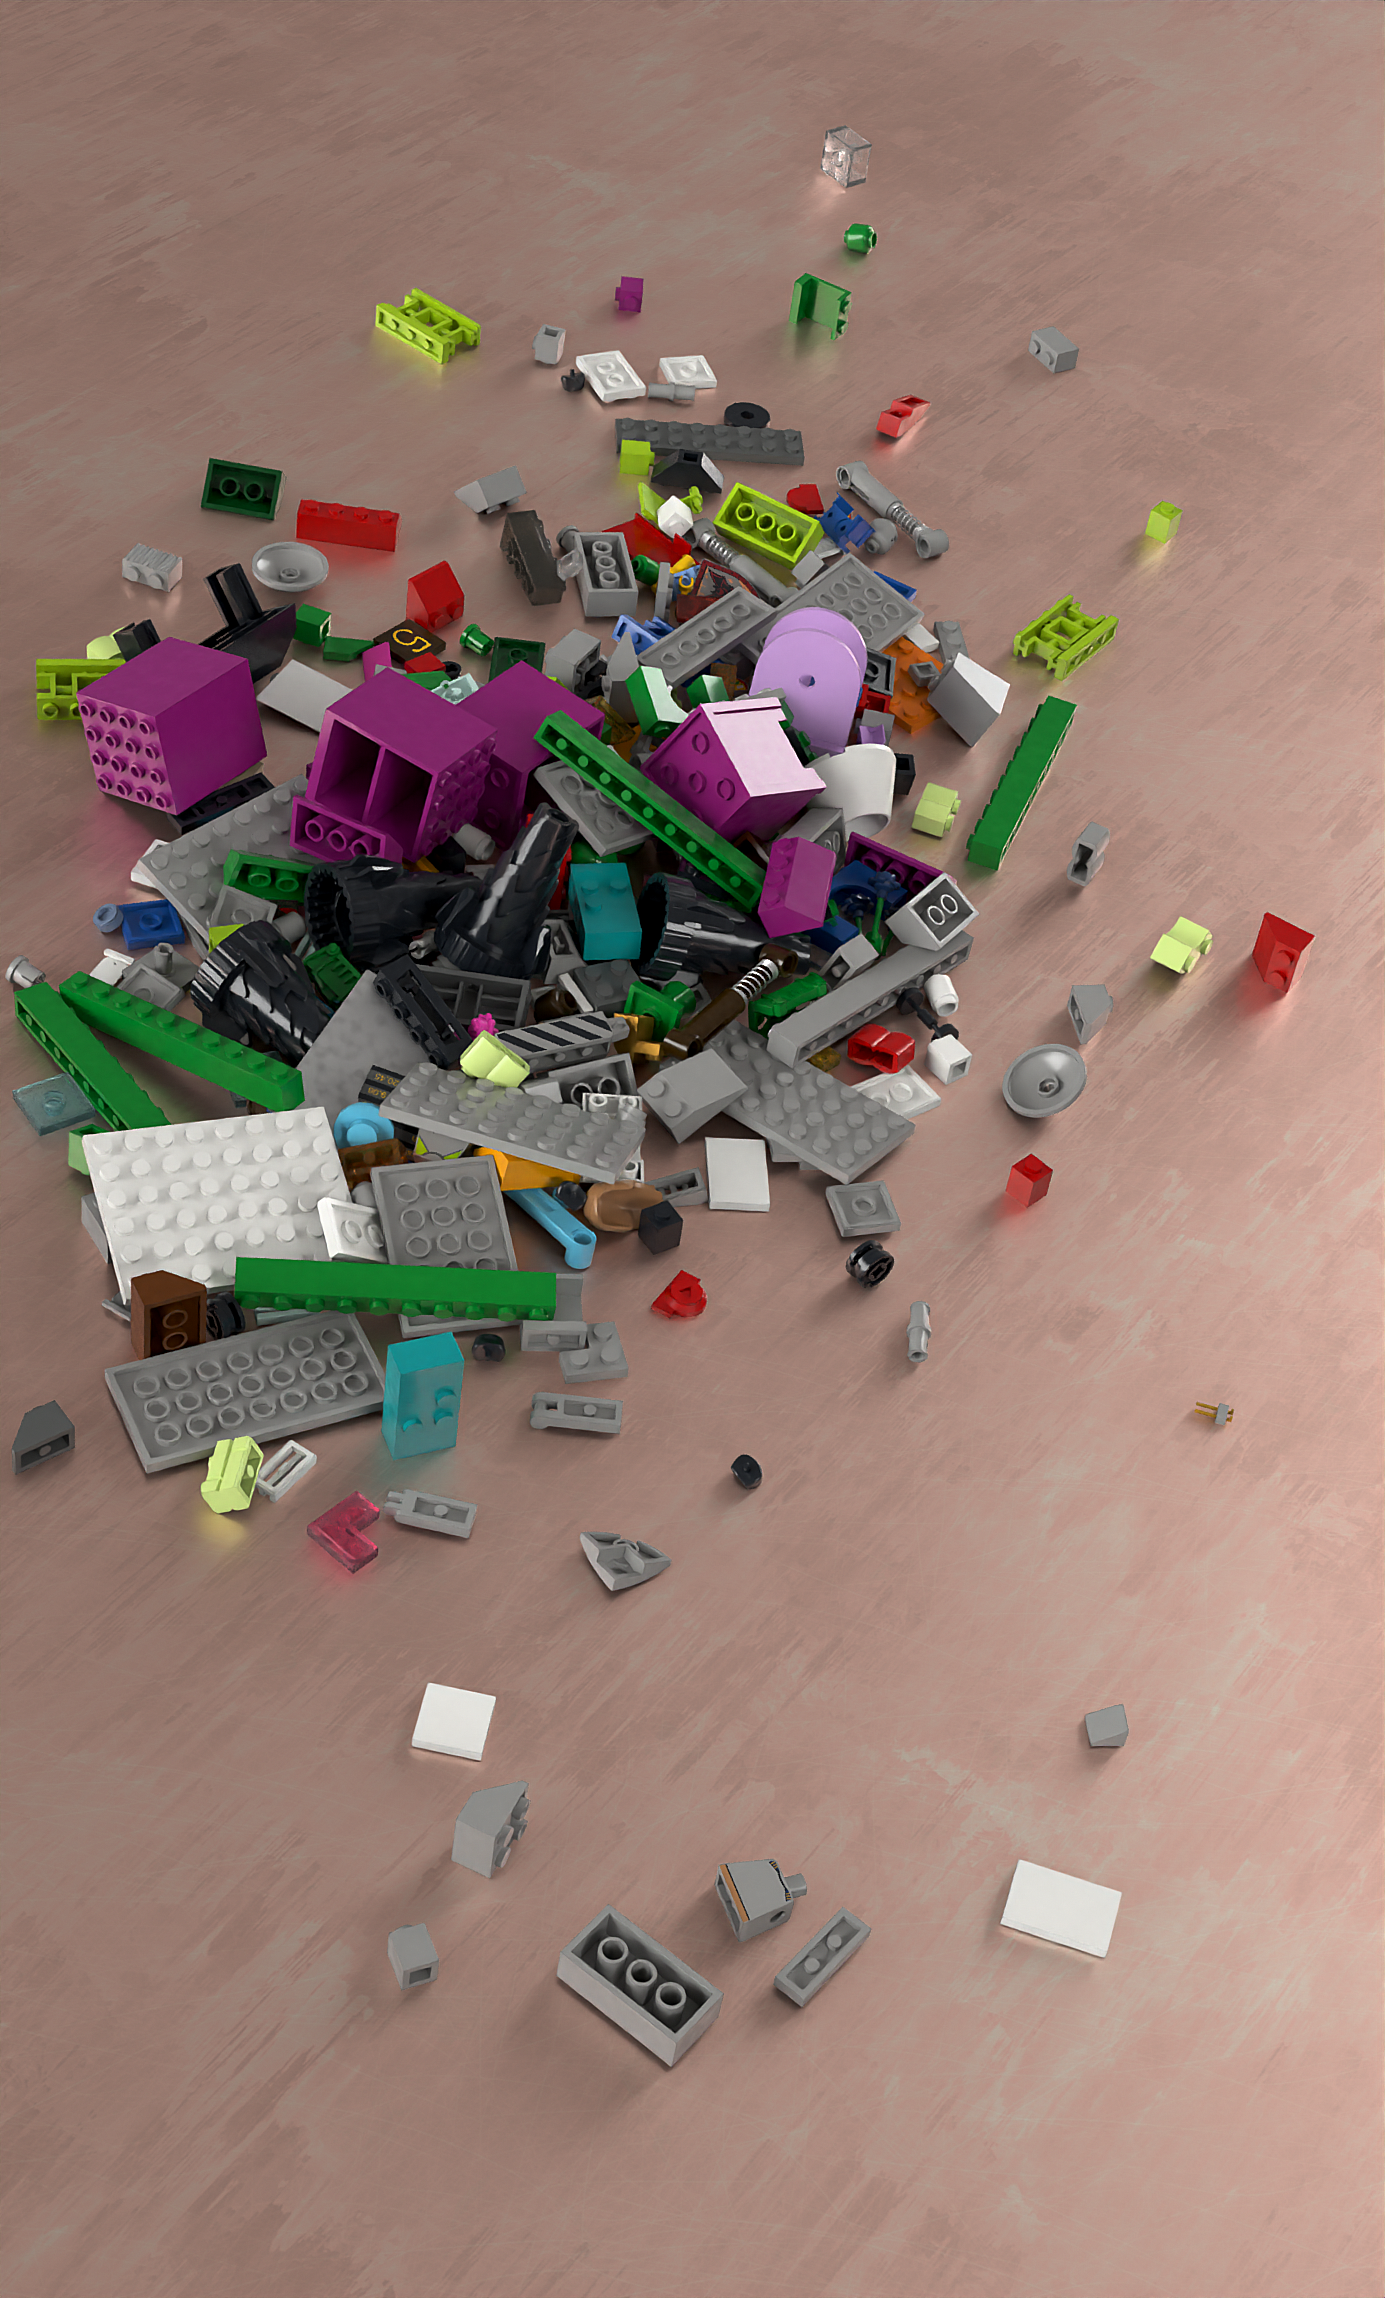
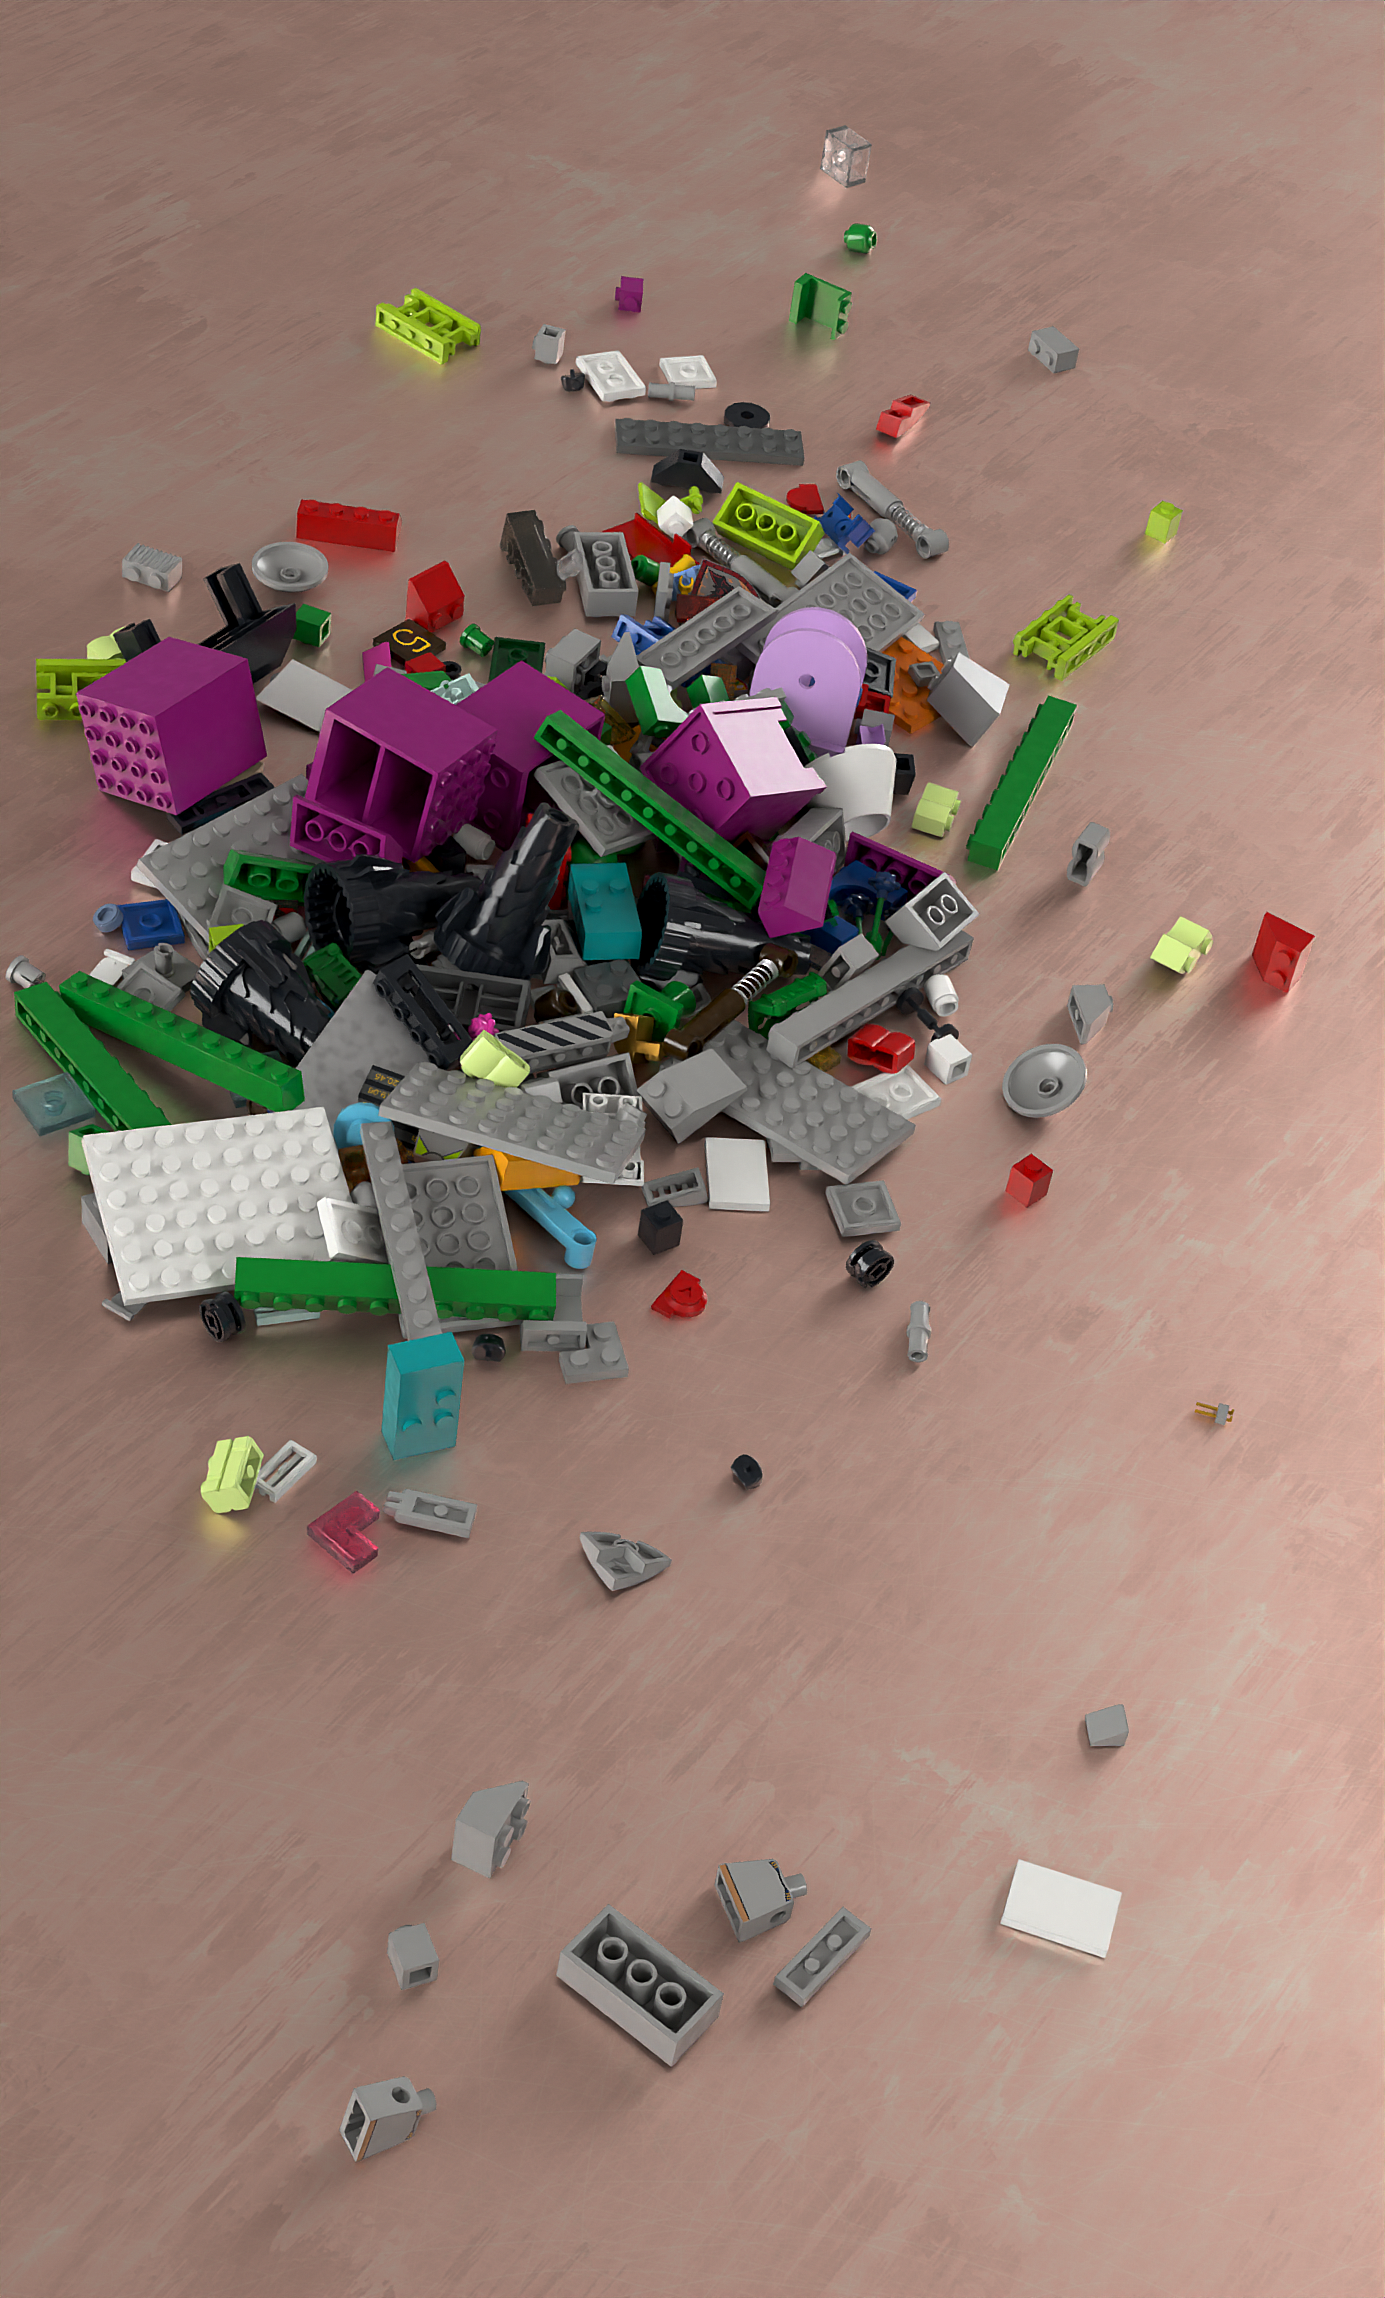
(42, 1436): dark grey slope -> none
(166, 1313): reddish brown slope -> none
(243, 489): dark green slope -> none
(247, 1386): light grey plate -> none
(344, 648): green tile -> none
(383, 2116): none -> light grey torso
(400, 1231): none -> light grey plate
(454, 1721): white tile -> none
(492, 491): light grey slope -> none
(571, 1195): black piece -> none
(576, 1412): light grey plate -> none
(619, 1204): medium nougat hair -> none
(636, 457): lime brick -> none

